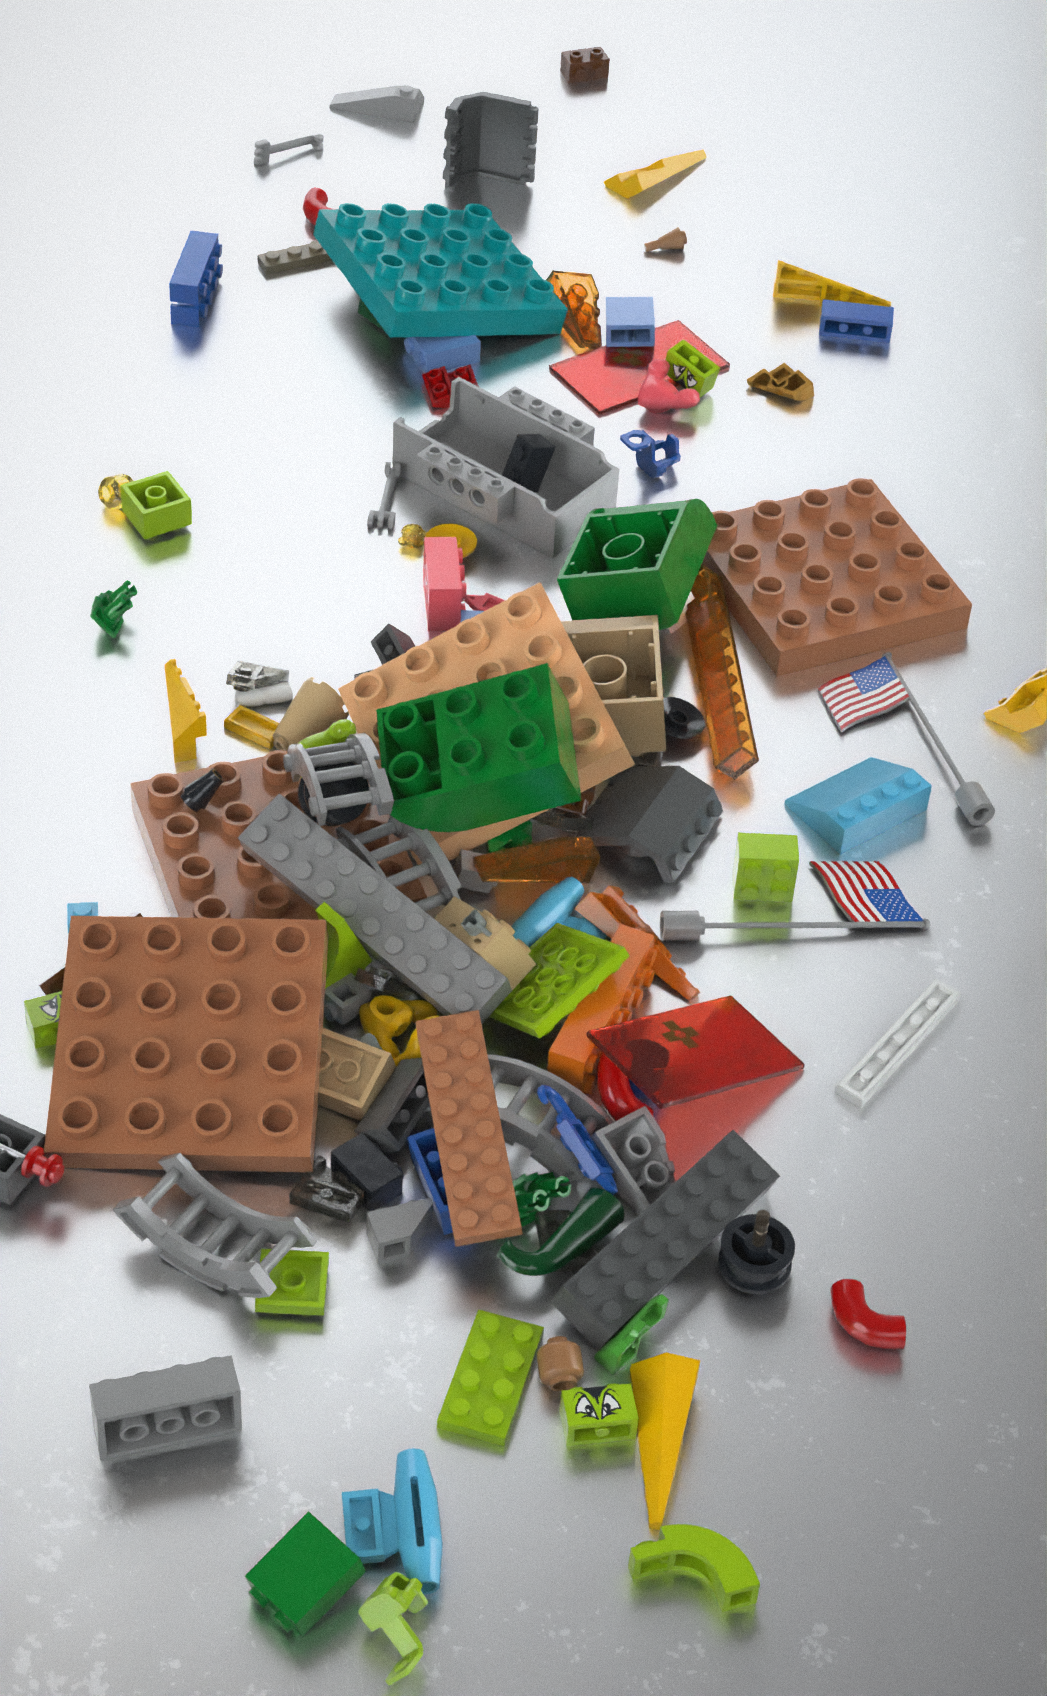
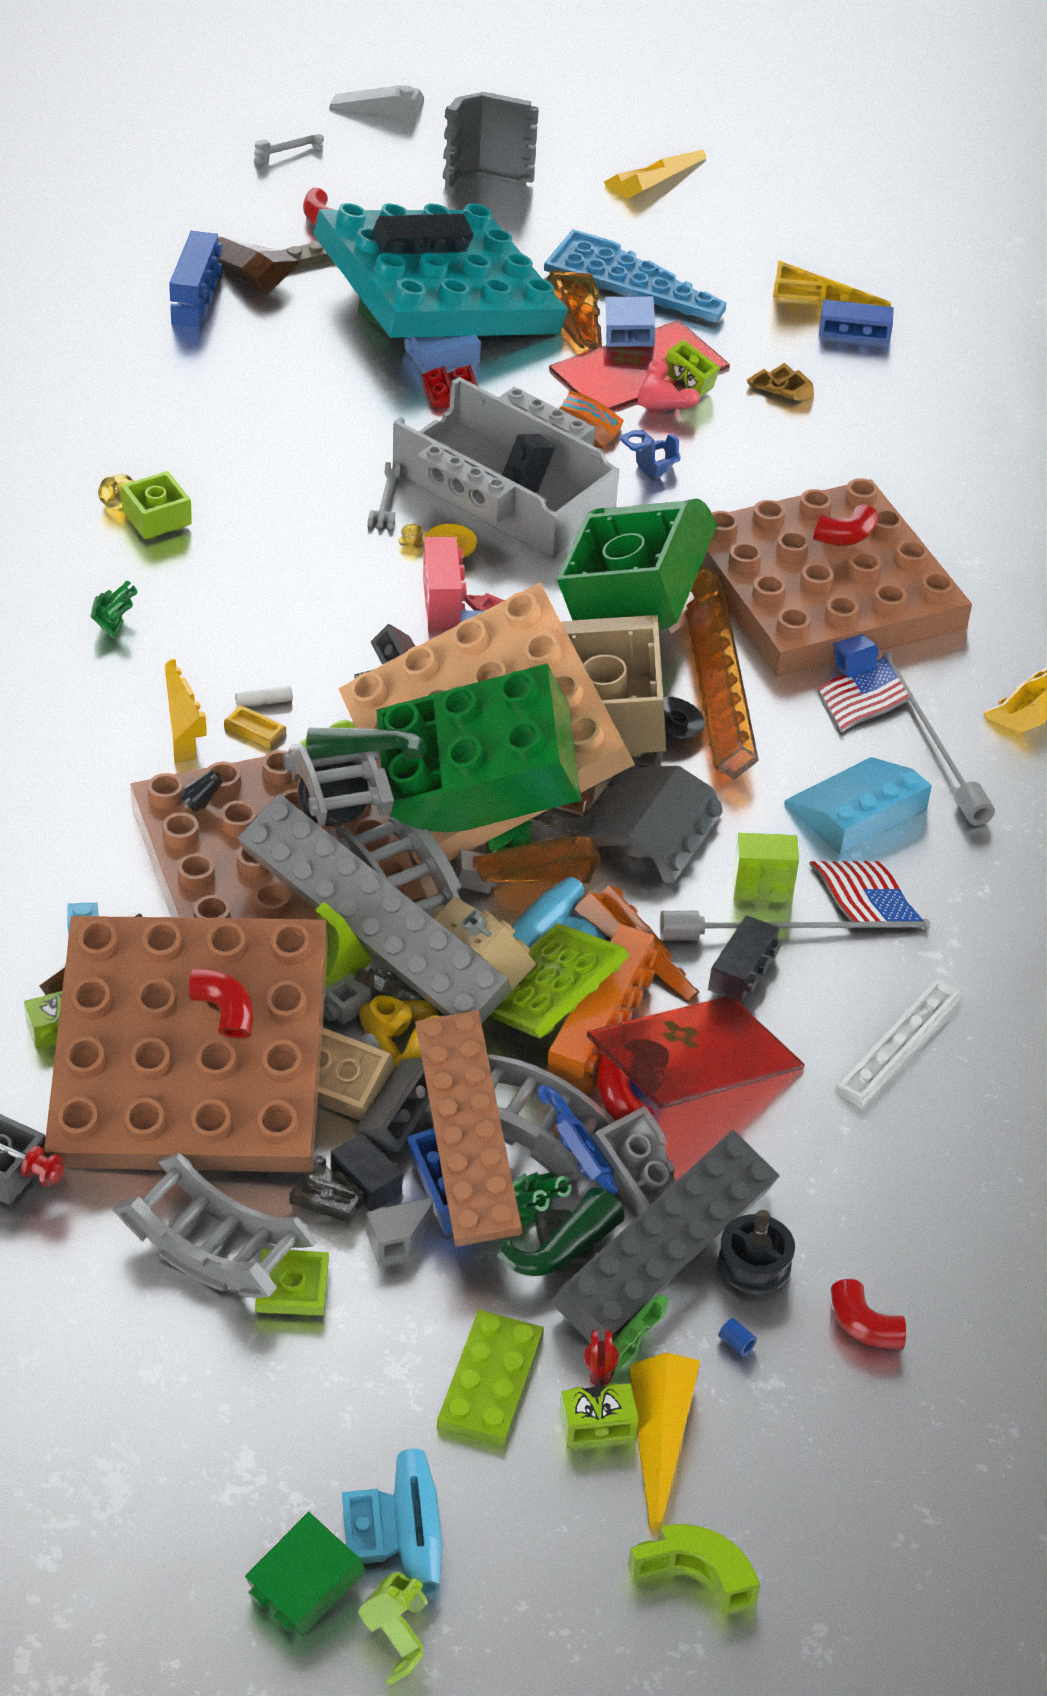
(166, 1407): light grey brick -> none
(228, 995): none -> red cylinder
(253, 676): clear smoke wing -> none
(256, 264): none -> reddish brown wedge
(309, 713): tan cone -> none
(332, 742): none -> dark green animal
(422, 233): none -> black brick
(560, 1363): medium nougat head -> none
(584, 64): reddish brown brick -> none
(594, 413): none -> orange slope
(601, 1358): none -> red arm
(631, 276): none -> dark azure wing
(670, 241): medium nougat cone -> none
(737, 1337): none -> blue hinge
(744, 959): none -> black brick
(847, 531): none -> red cylinder
(855, 655): none -> blue brick

